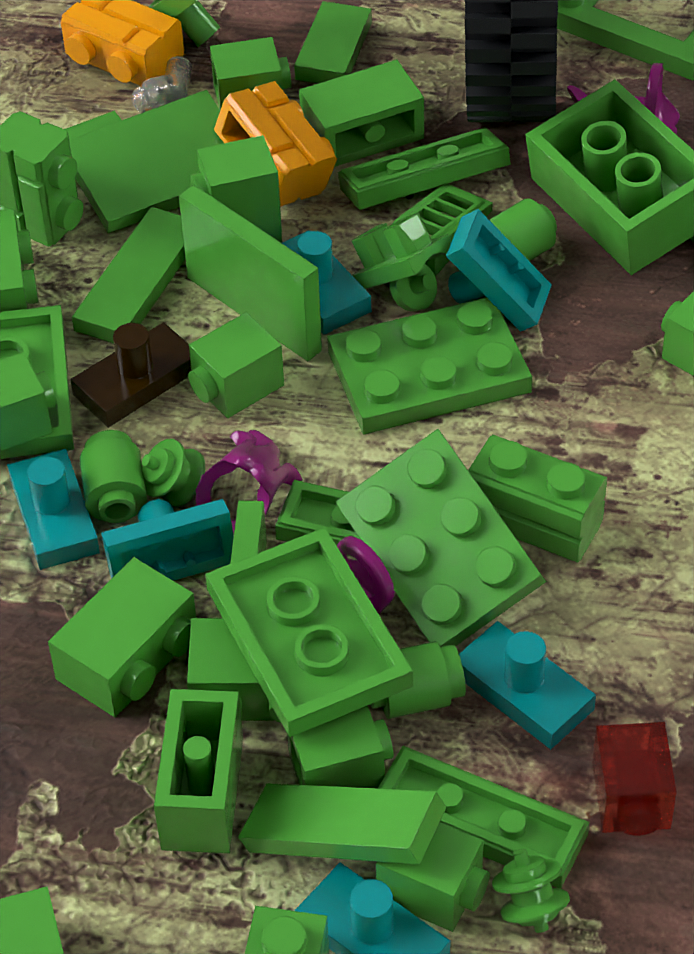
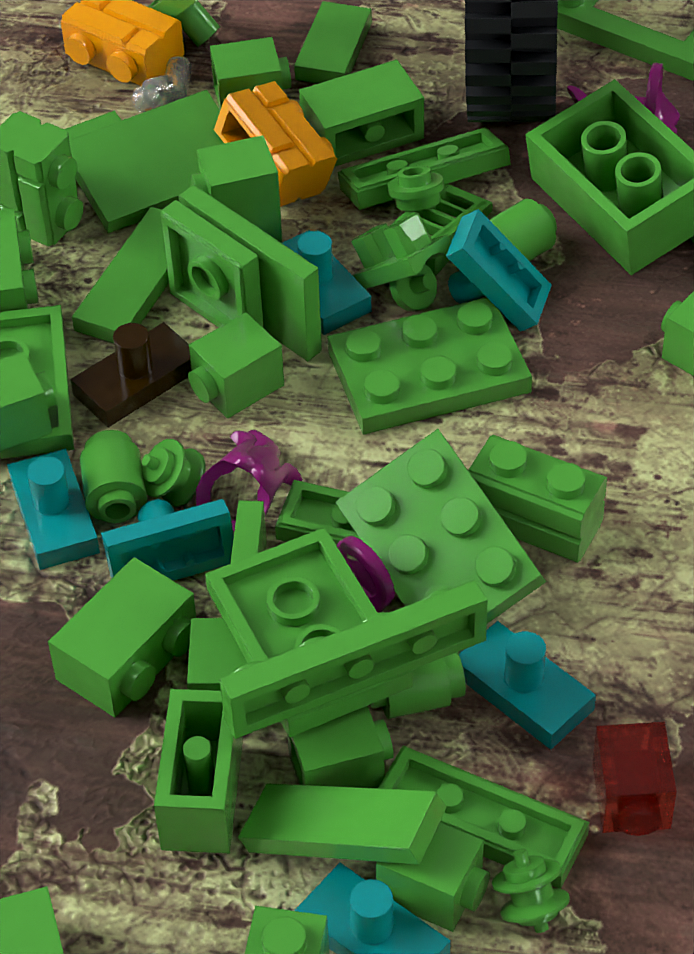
(209, 268): none -> bright green tile
(353, 658): none -> bright green plate
(416, 188): none -> bright green plate

